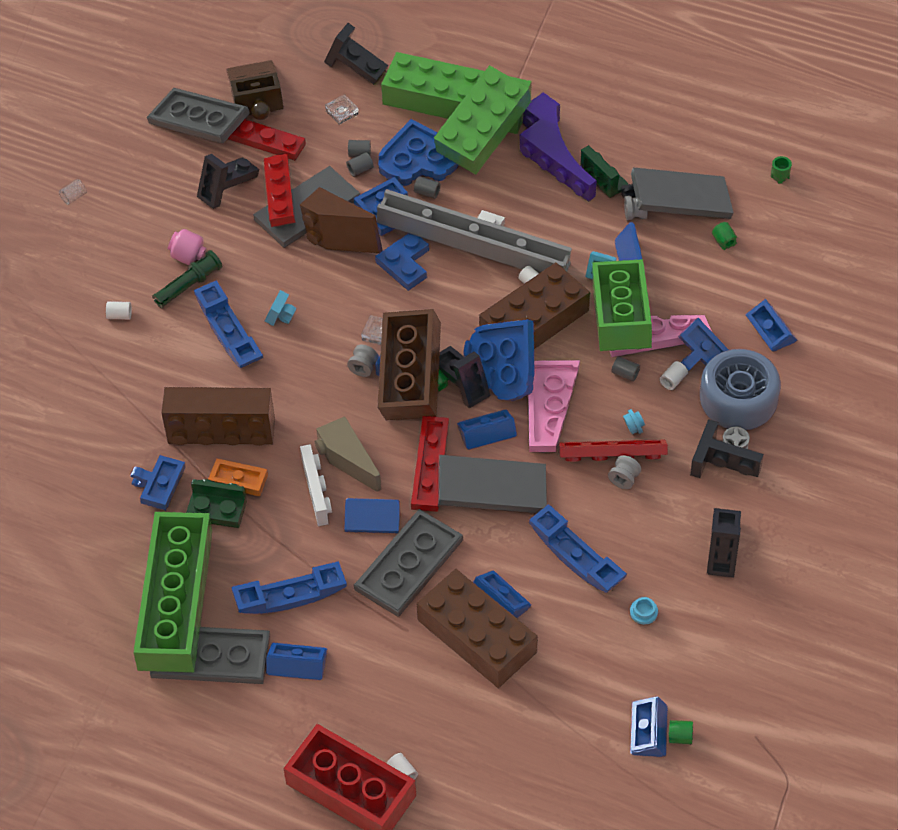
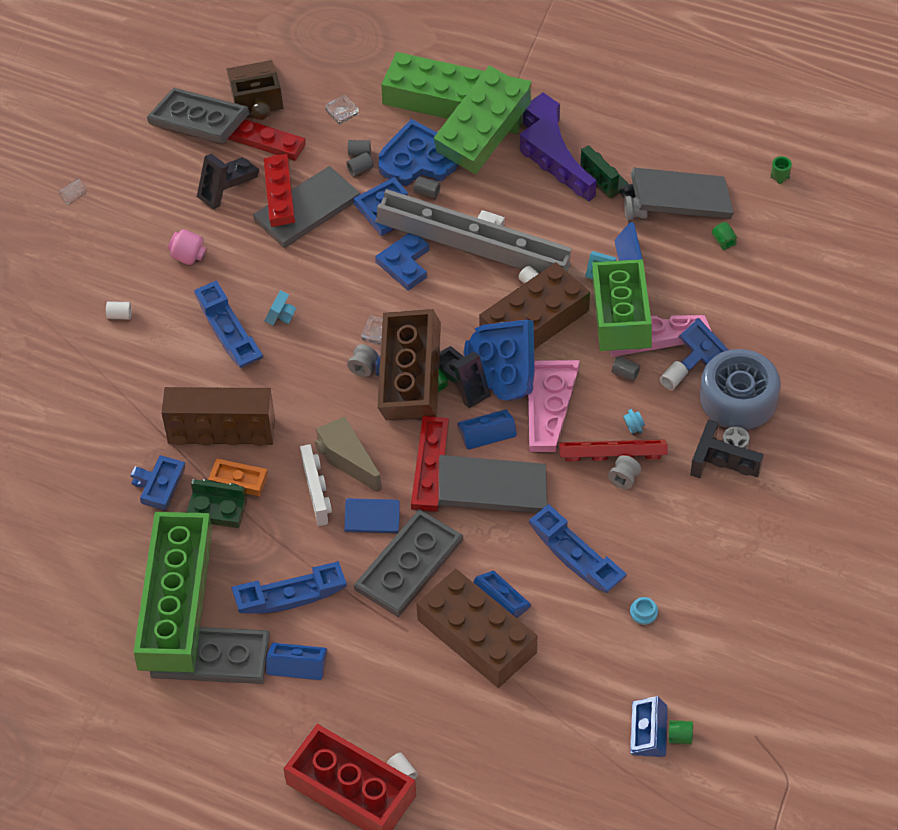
(196, 273): dark green pin -> none
(339, 224): reddish brown slope -> none
(355, 56): black bracket -> none
(724, 542): black bracket -> none
(771, 326): blue slope -> none

